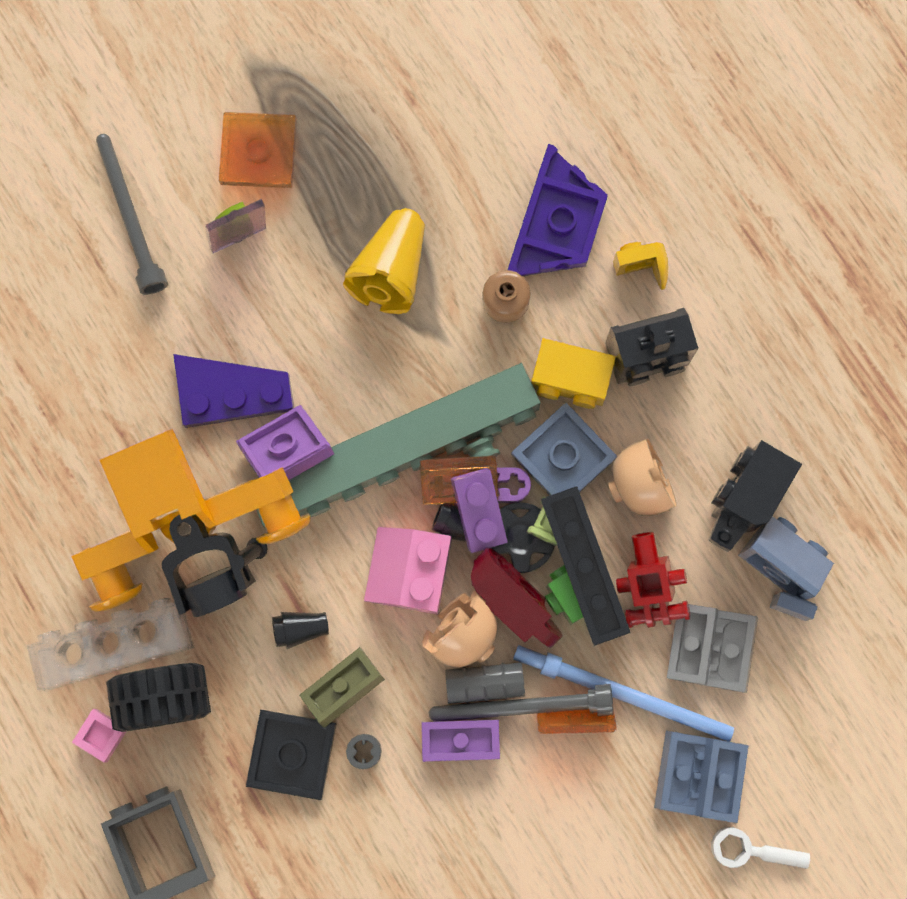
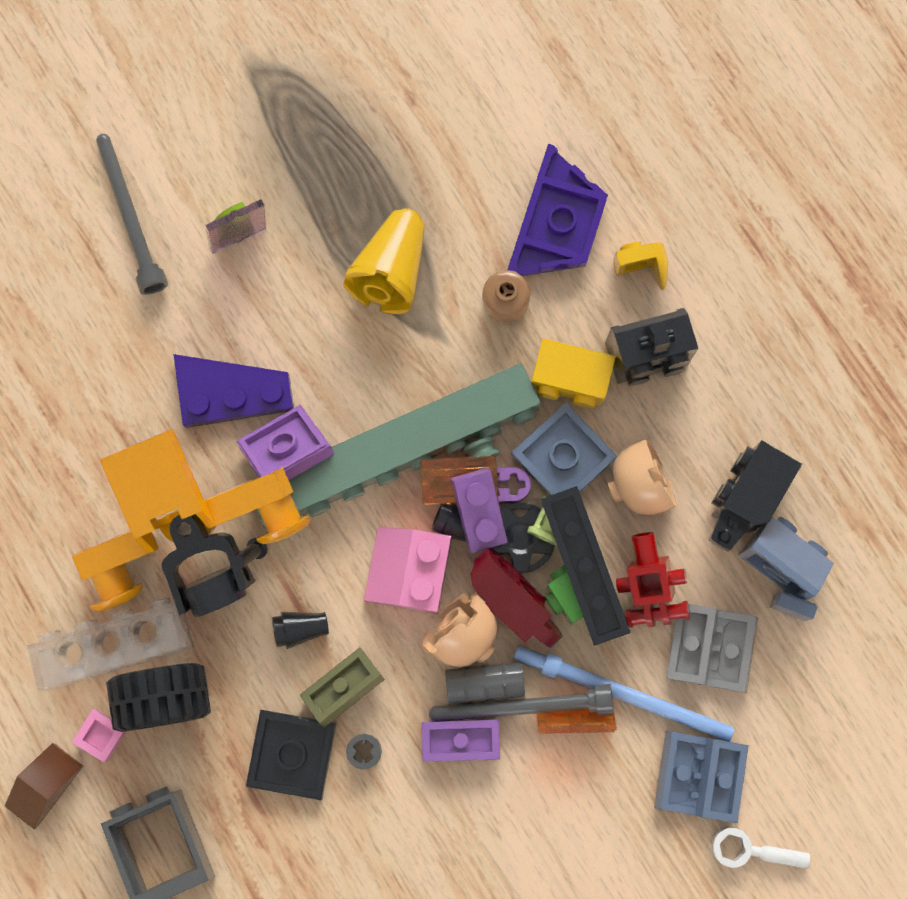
(42, 785): none -> reddish brown slope
(257, 150): clear orange plate -> none

